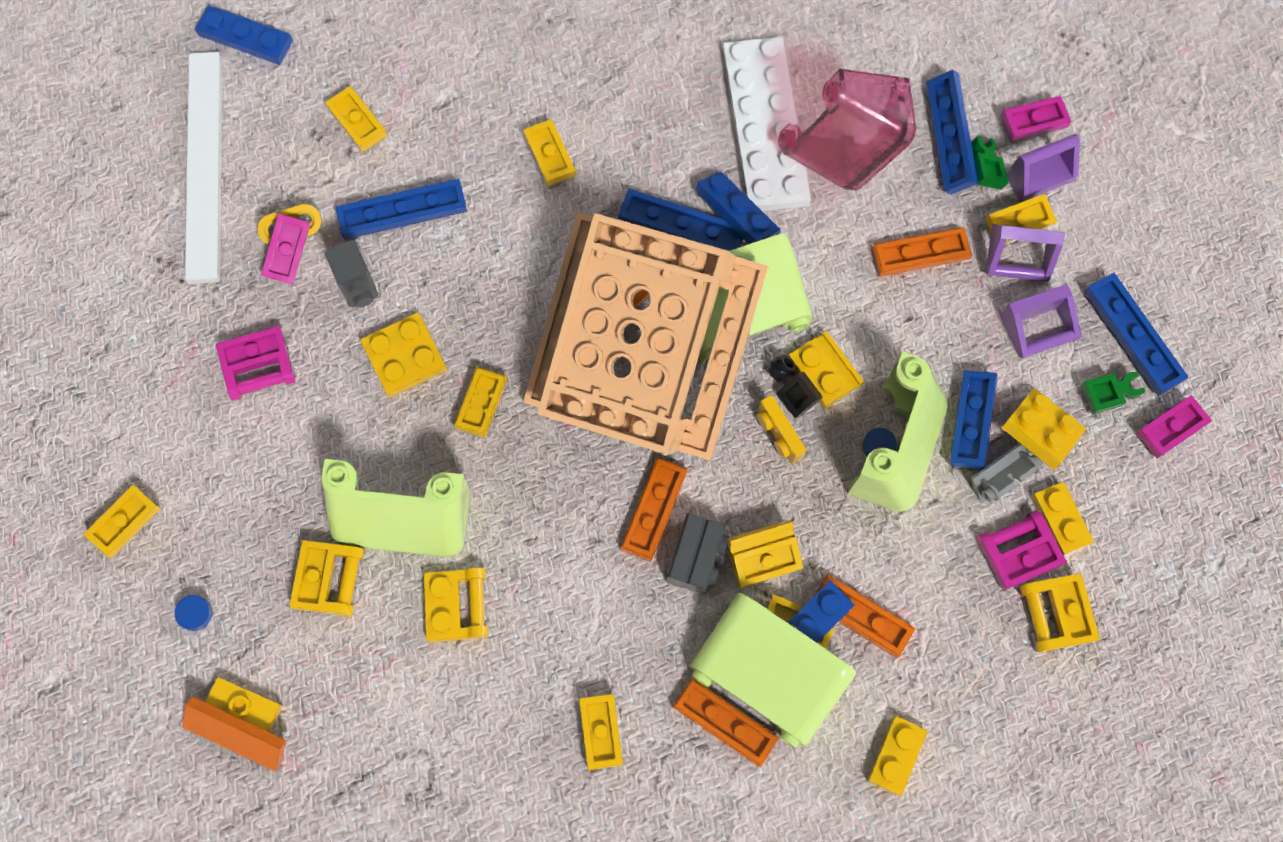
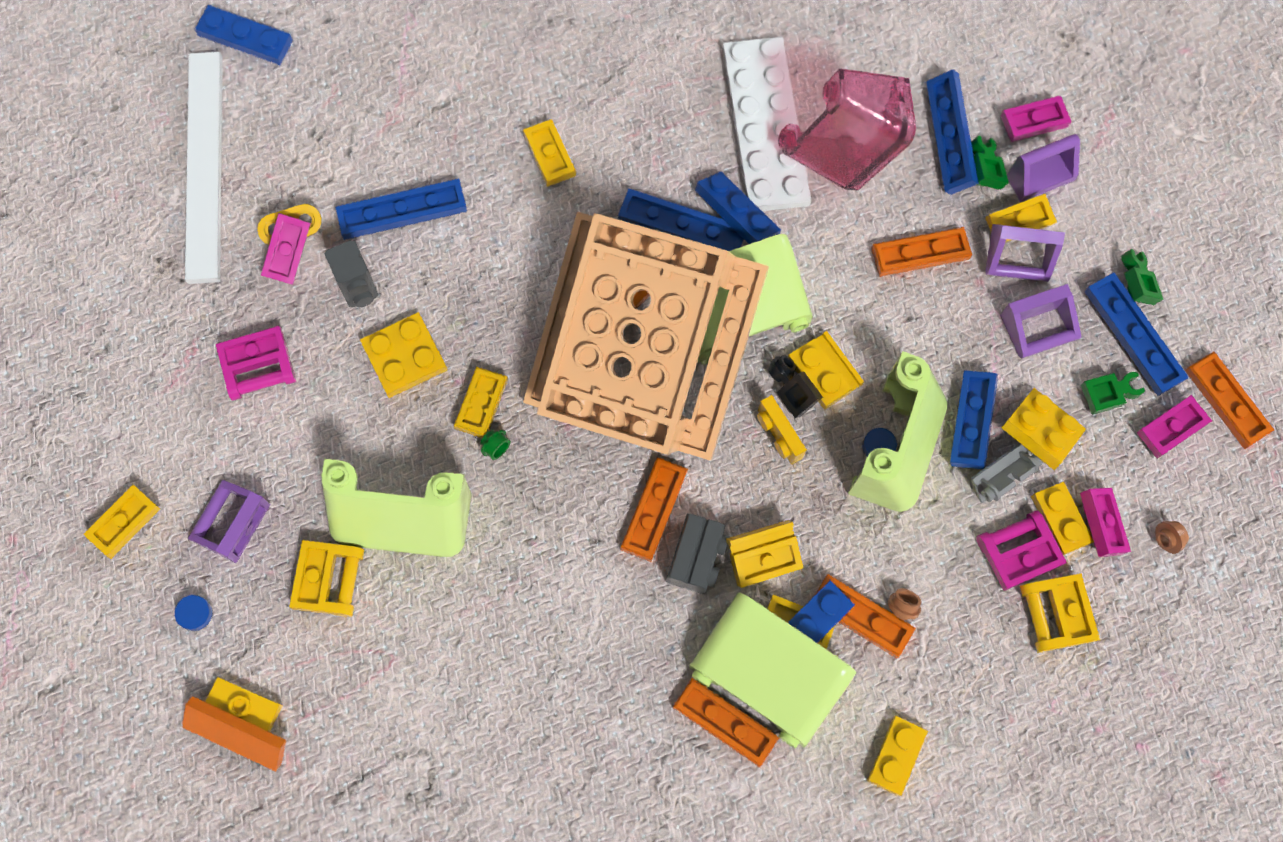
(242, 526): none -> medium lavender tile
(356, 119): yellow plate -> none
(444, 605): yellow plate -> none
(494, 444): none -> green plate
(601, 732): yellow plate -> none
(905, 604): none -> nougat plate
(1105, 522): none -> dark pink plate
(1141, 282): none -> green plate
(1171, 536): none -> nougat plate
(1229, 400): none -> orange tile

